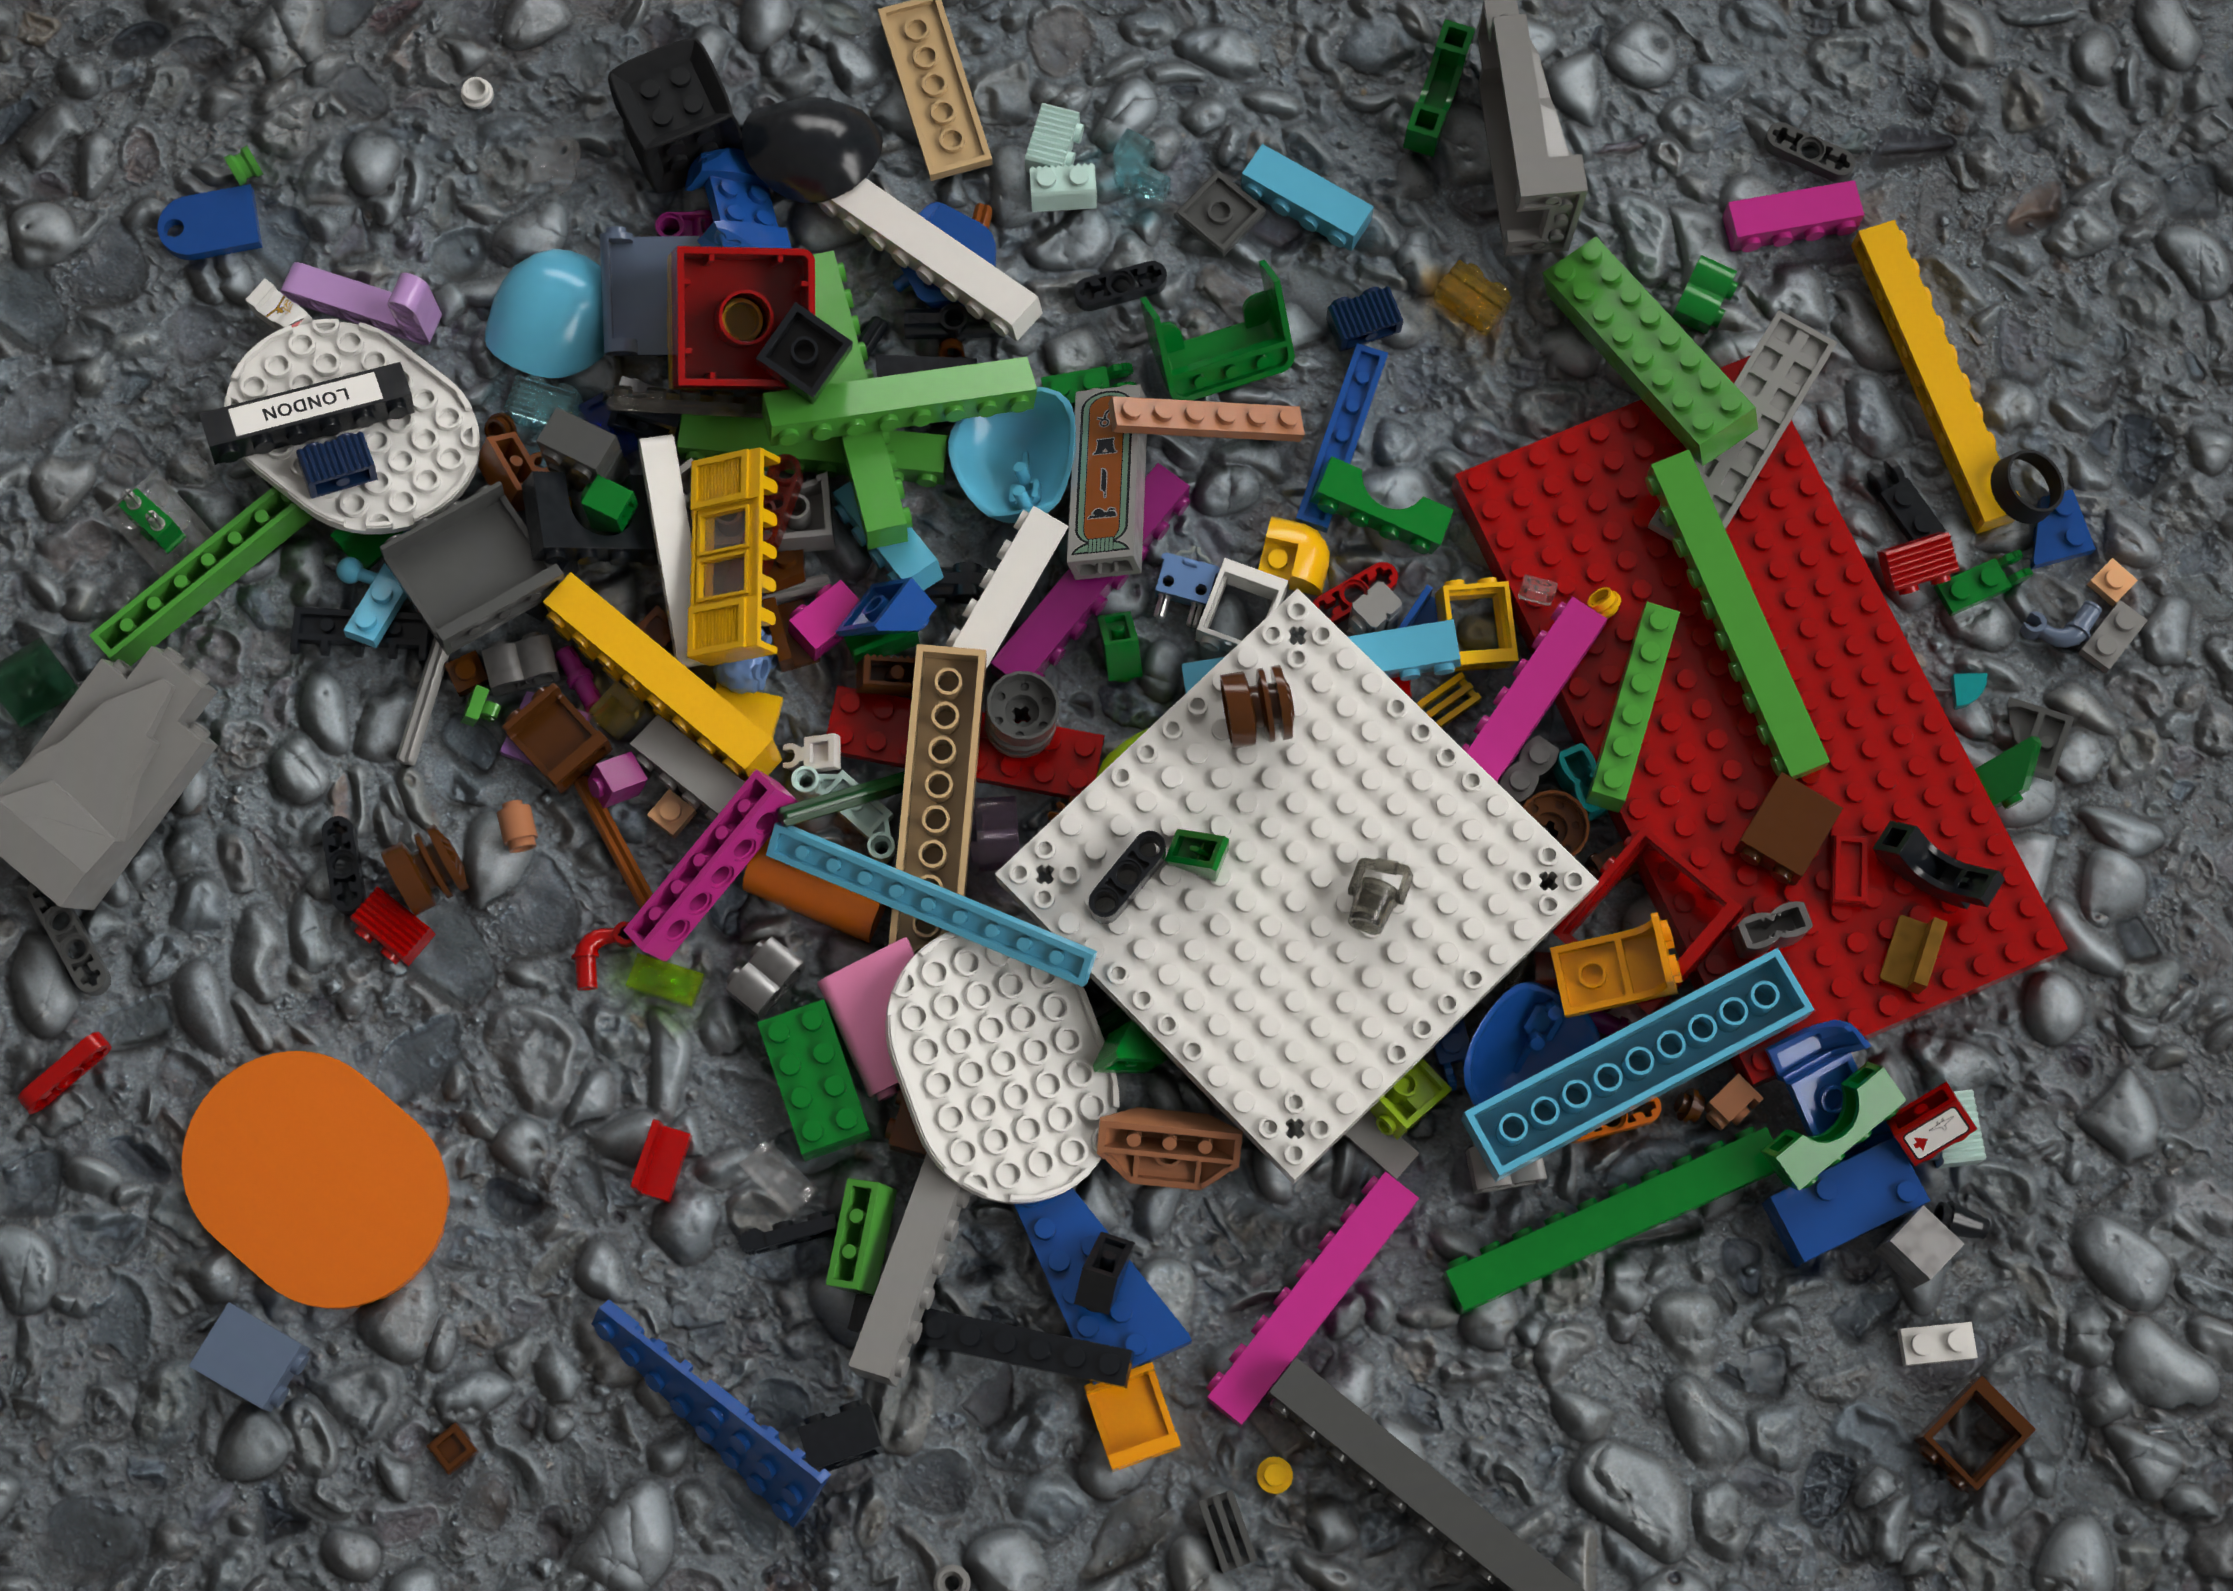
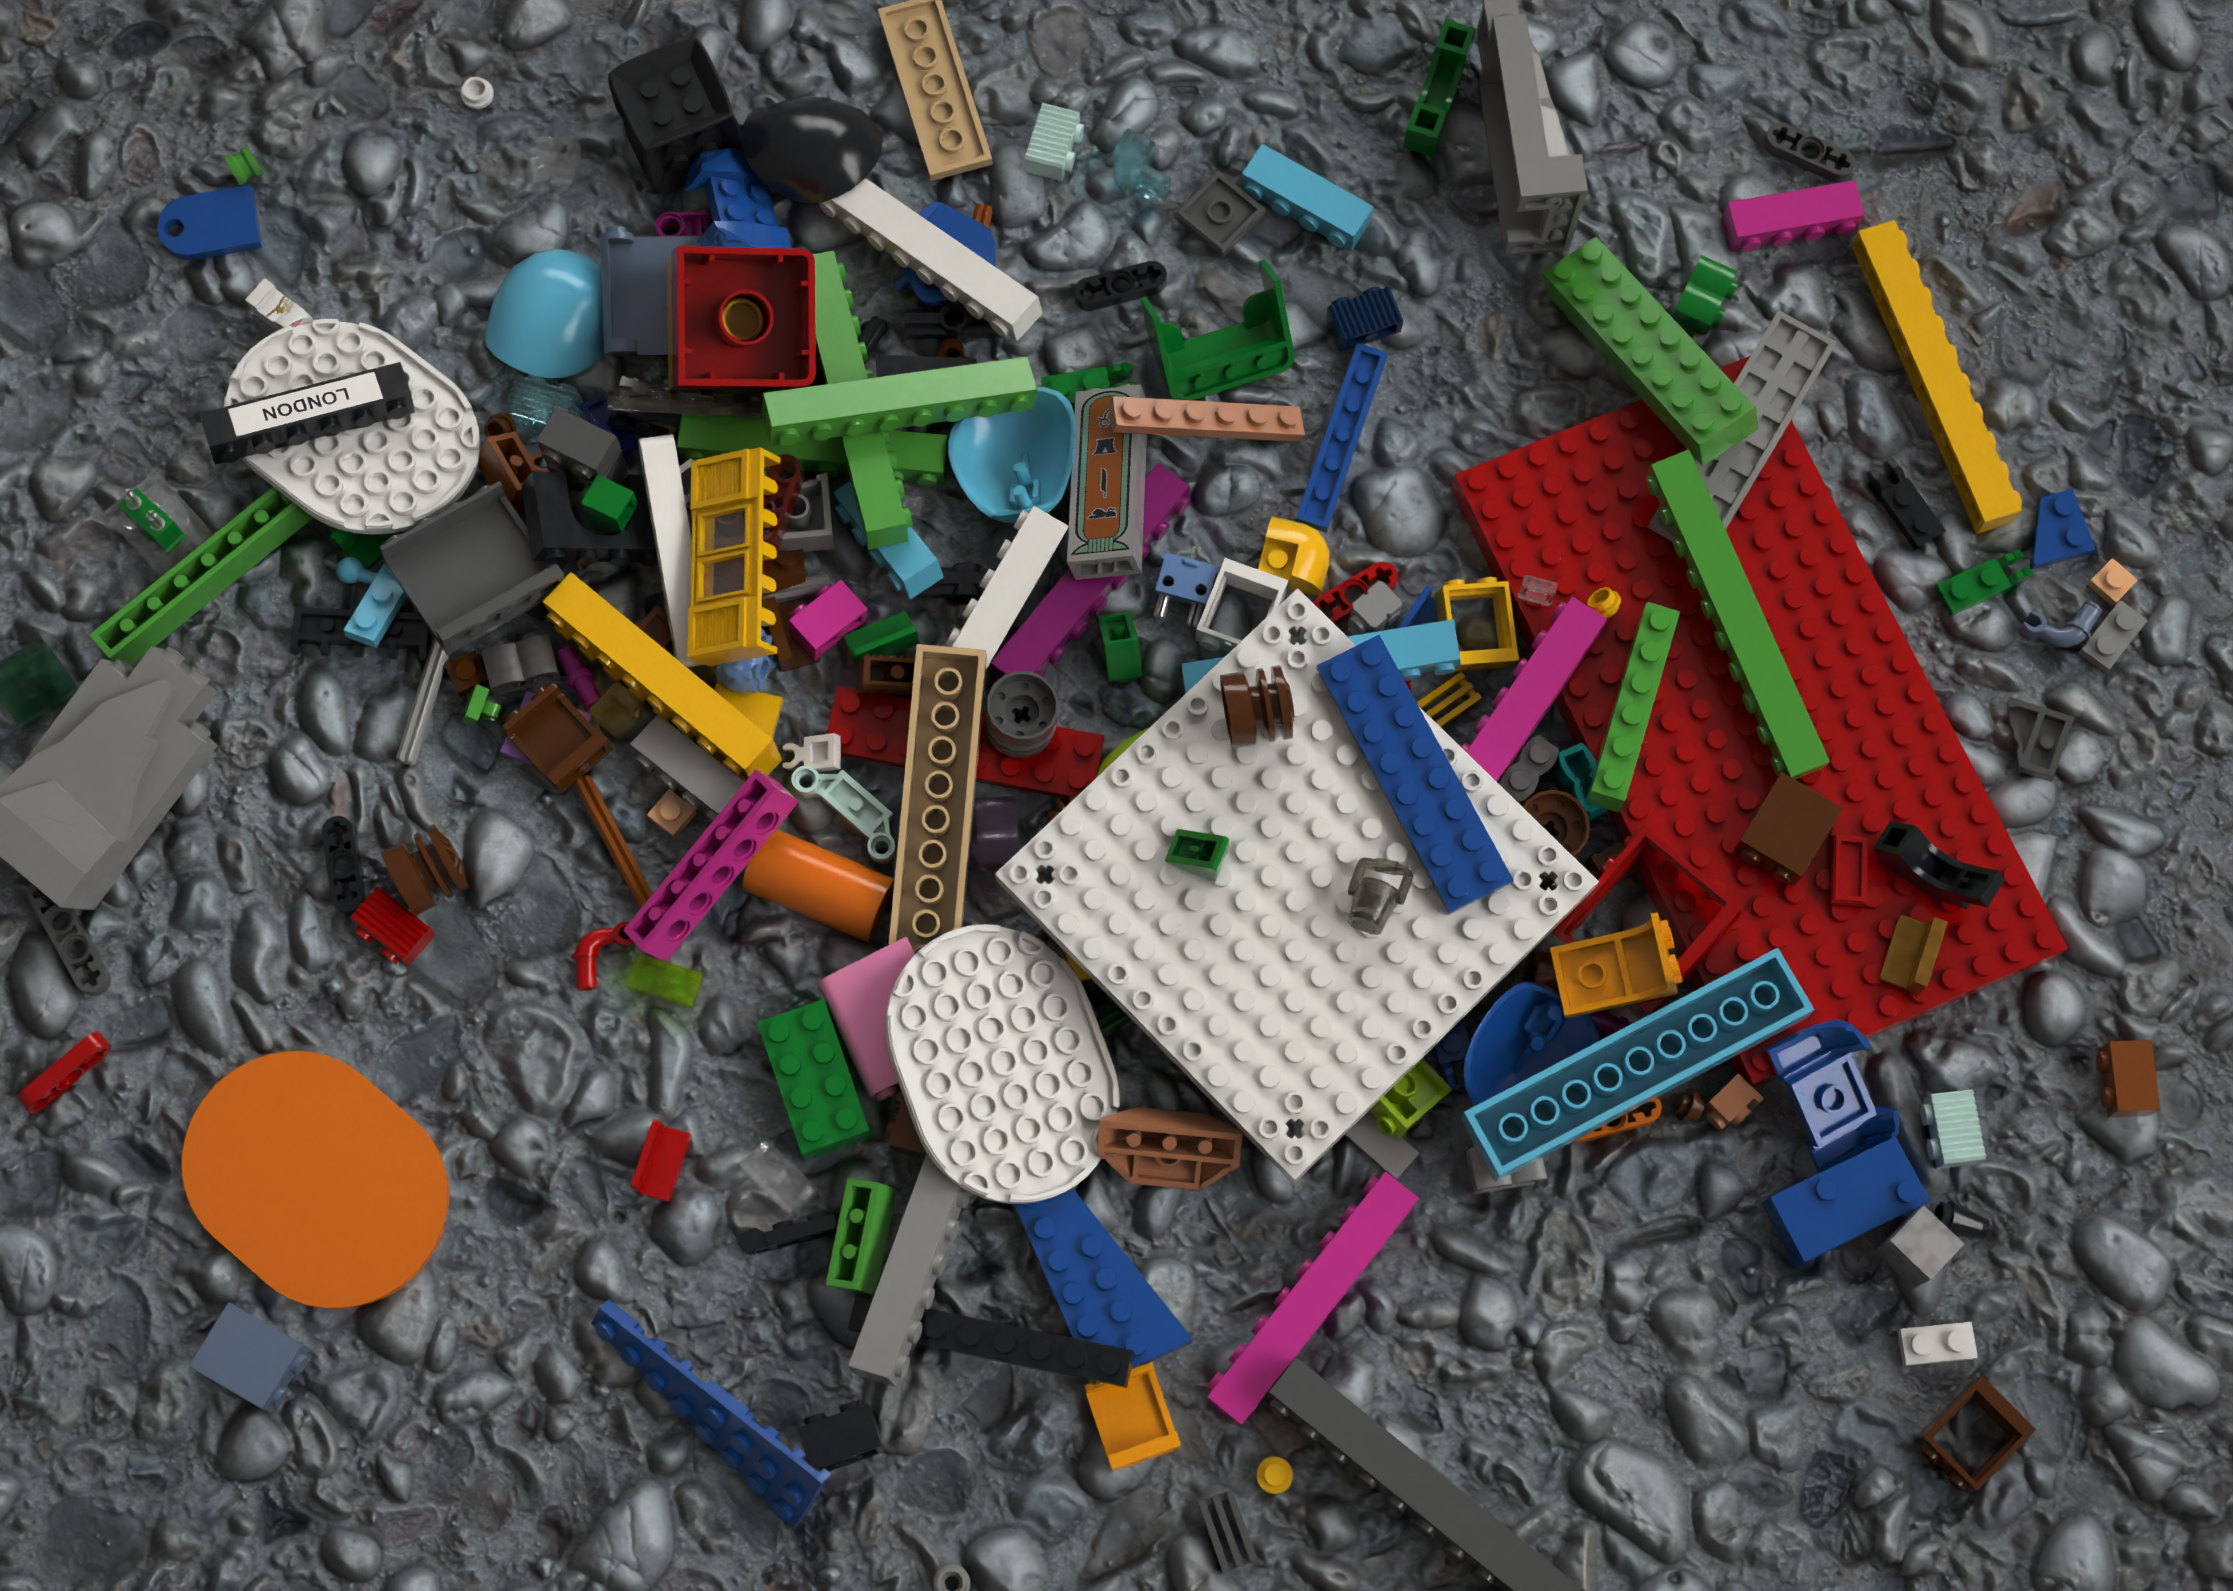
(336, 464): dark blue brick -> none
(405, 312): lavender beam -> none
(452, 1448): reddish brown tile -> none
(517, 826): nougat brick -> none
(617, 780): magenta brick -> none
(764, 977): flat silver brick -> none
(804, 353): black brick -> none
(841, 800): dark green axle -> none
(889, 609): blue slope -> none
(932, 904): medium azure plate -> none
(1063, 187): light aqua brick -> none
(1103, 1273): black slope -> none
(1128, 1052): green slope -> none
(1130, 860): black beam -> none
(1343, 492): green arch -> none
(1414, 774): none -> blue plate
(1473, 297): clear yellow brick -> none
(1608, 1222): green brick -> none
(1765, 930): flat silver brick -> none
(1867, 1101): arch -> none
(1918, 561): red brick -> none
(1931, 1124): brick -> none
(1967, 688): teal tile -> none
(2007, 496): black tyre -> none
(2010, 773): green slope -> none
(2128, 1078): none -> dark orange brick

